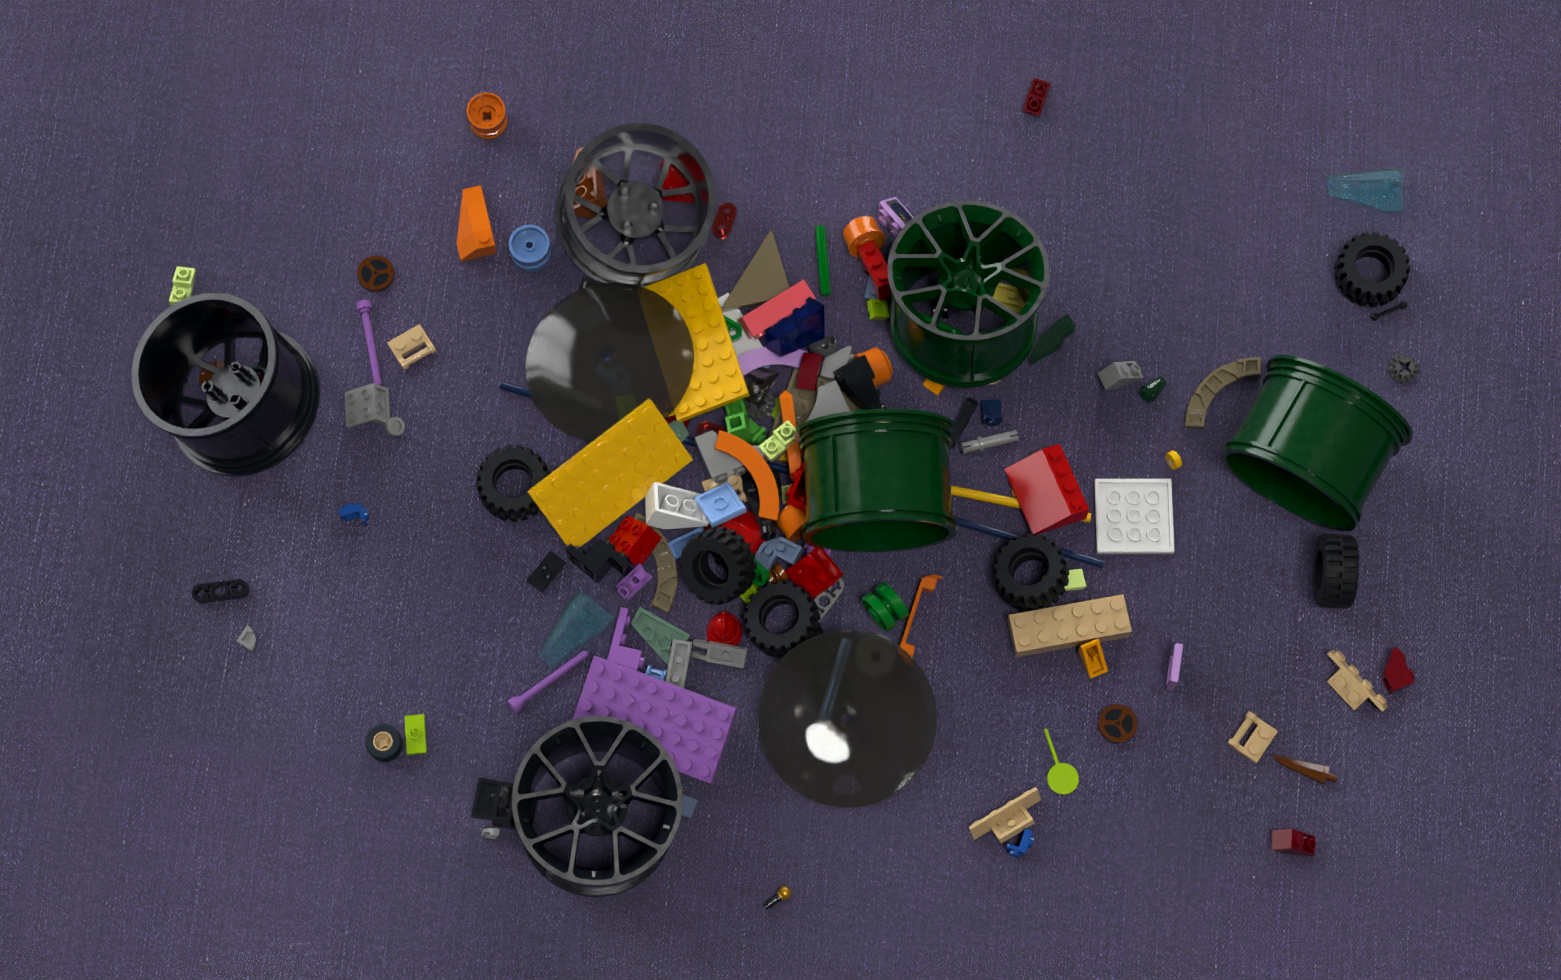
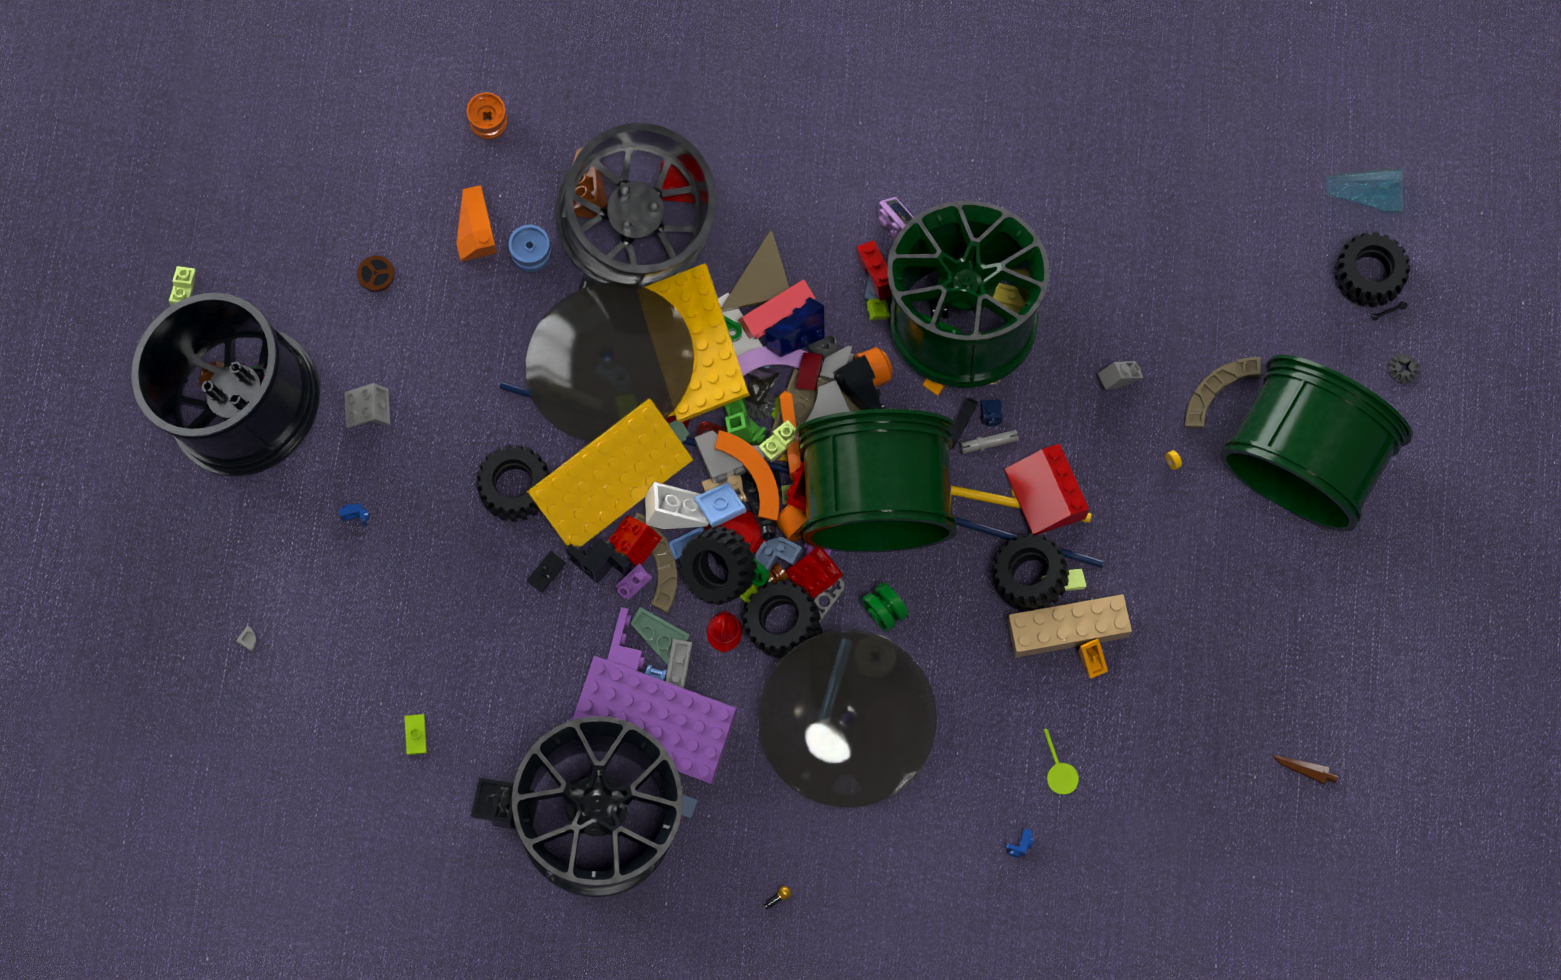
(207, 598): black beam -> none
(364, 308): medium lavender piece -> none
(379, 738): black wheel -> none
(394, 426): light grey tile -> none
(409, 342): tan plate -> none
(491, 833): light grey tile -> none
(517, 702): medium lavender piece -> none
(577, 623): clear light blue wedge -> none
(720, 653): light grey hinge -> none
(724, 219): clear red plate -> none
(822, 260): green axle -> none
(862, 231): orange wheel -> none
(928, 585): orange piece -> none
(1008, 819): tan bracket -> none
(1036, 97): dark red slope -> none
(1052, 339): clear green slope -> none
(1117, 723): reddish brown tile -> none
(1134, 516): white tile -> none
(1152, 389): clear green cone -> none
(1174, 667): lavender tile -> none
(1258, 740): tan plate -> none
(1293, 842): dark red slope -> none
(1335, 571): black tyre -> none
(1351, 685): tan bracket -> none
(1396, 673): dark red slope -> none

